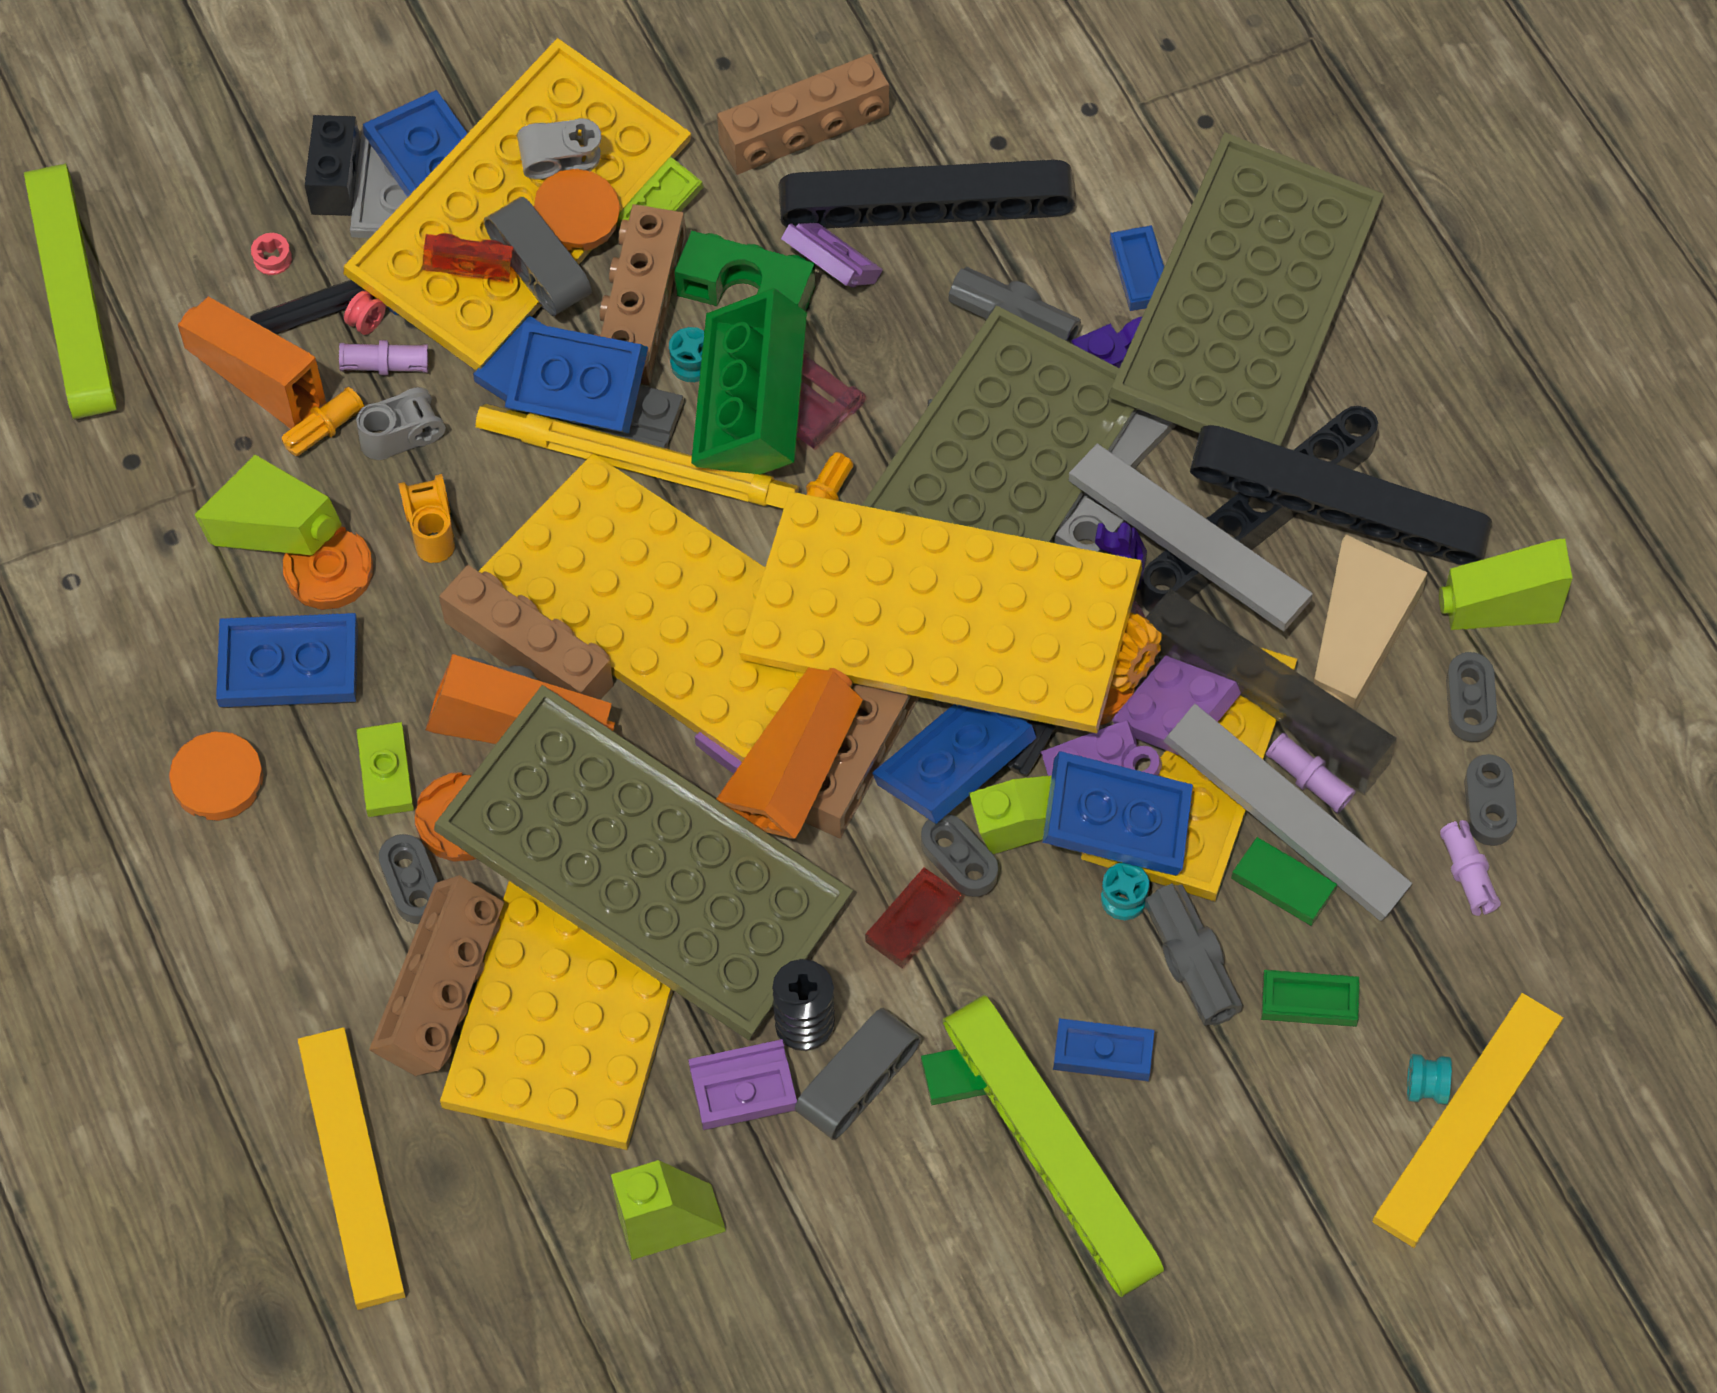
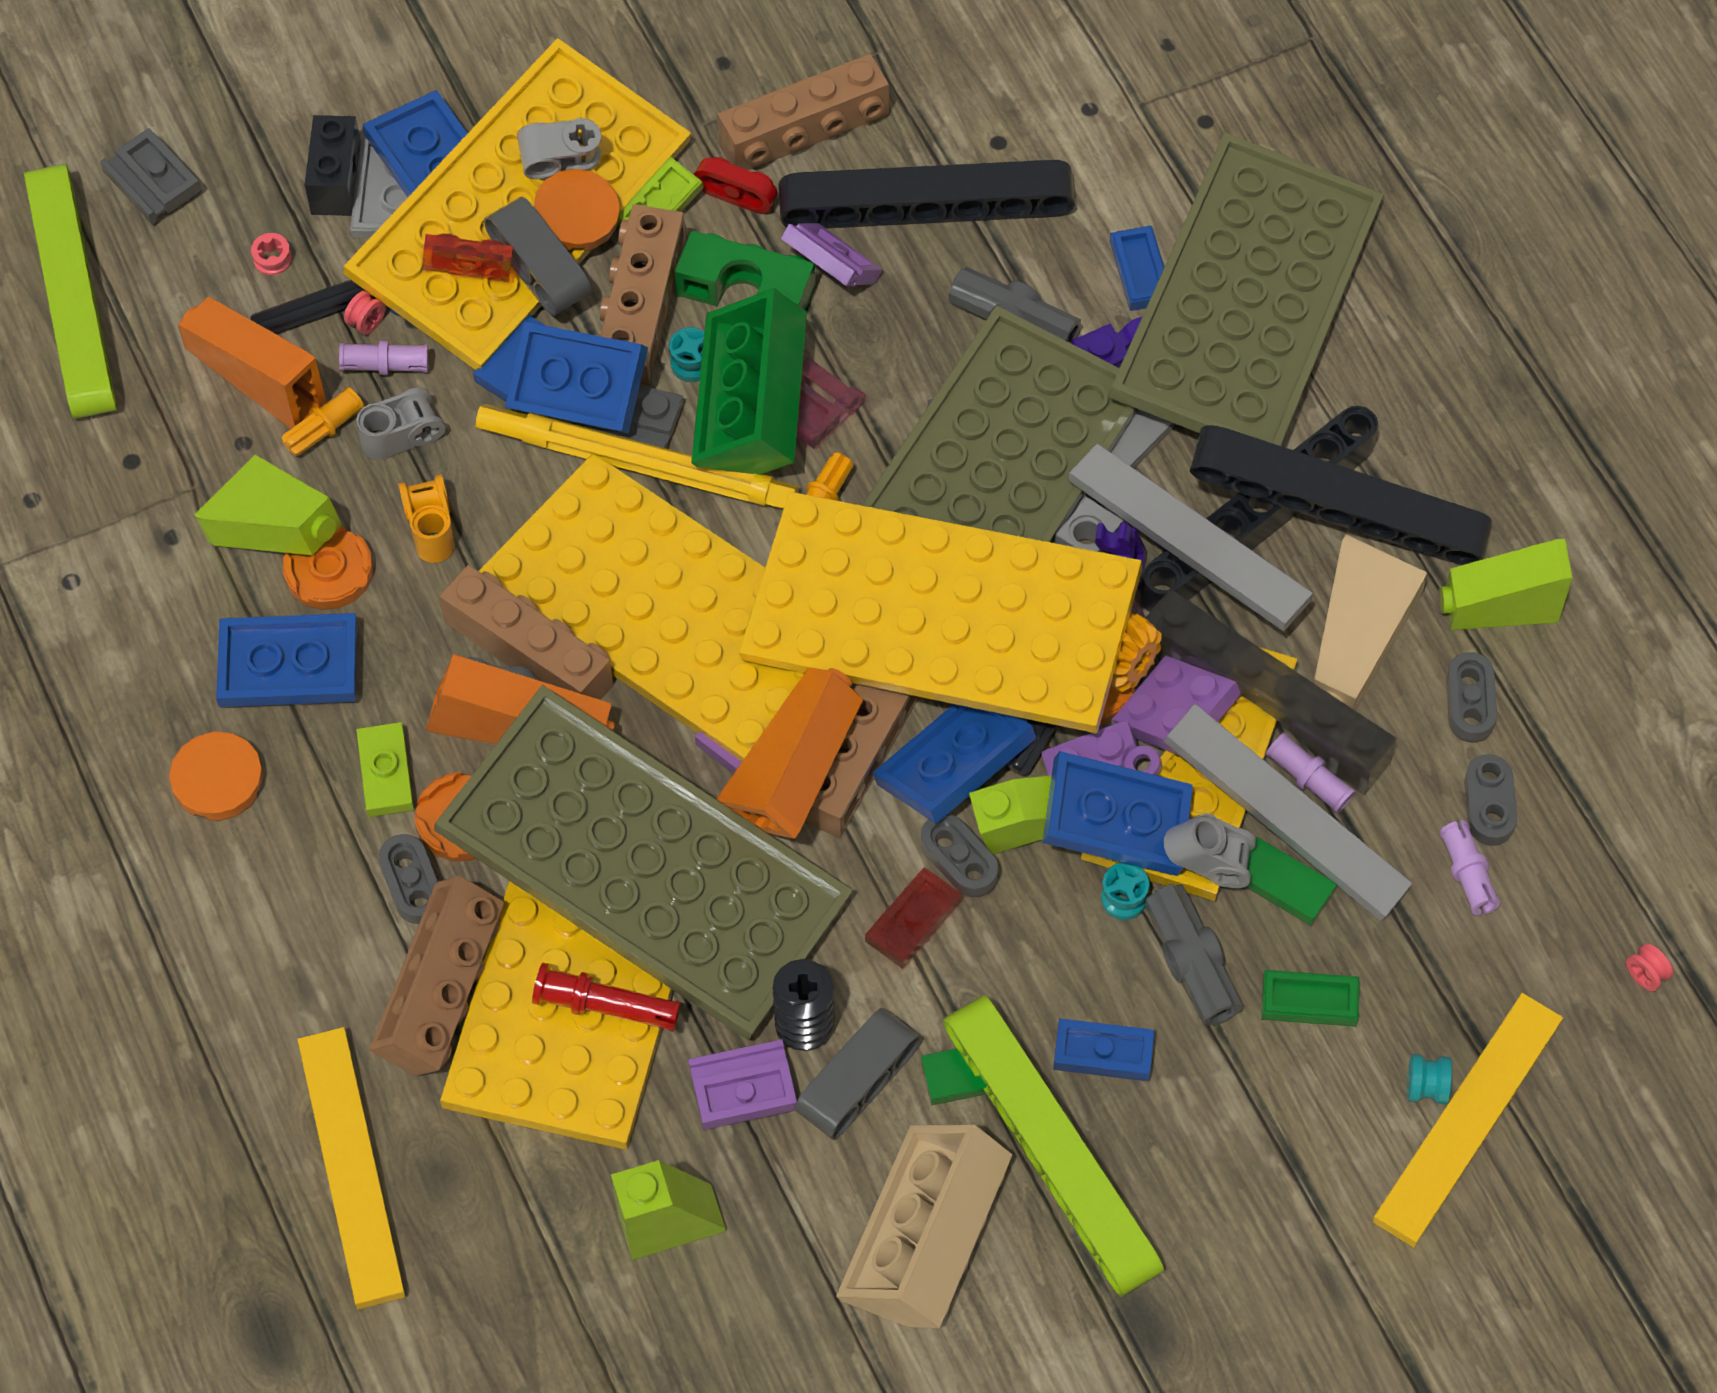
(151, 175): none -> dark grey plate
(583, 994): none -> red pin
(736, 185): none -> red plate
(925, 1224): none -> tan slope
(1211, 849): none -> light grey piece
(1649, 967): none -> coral bush

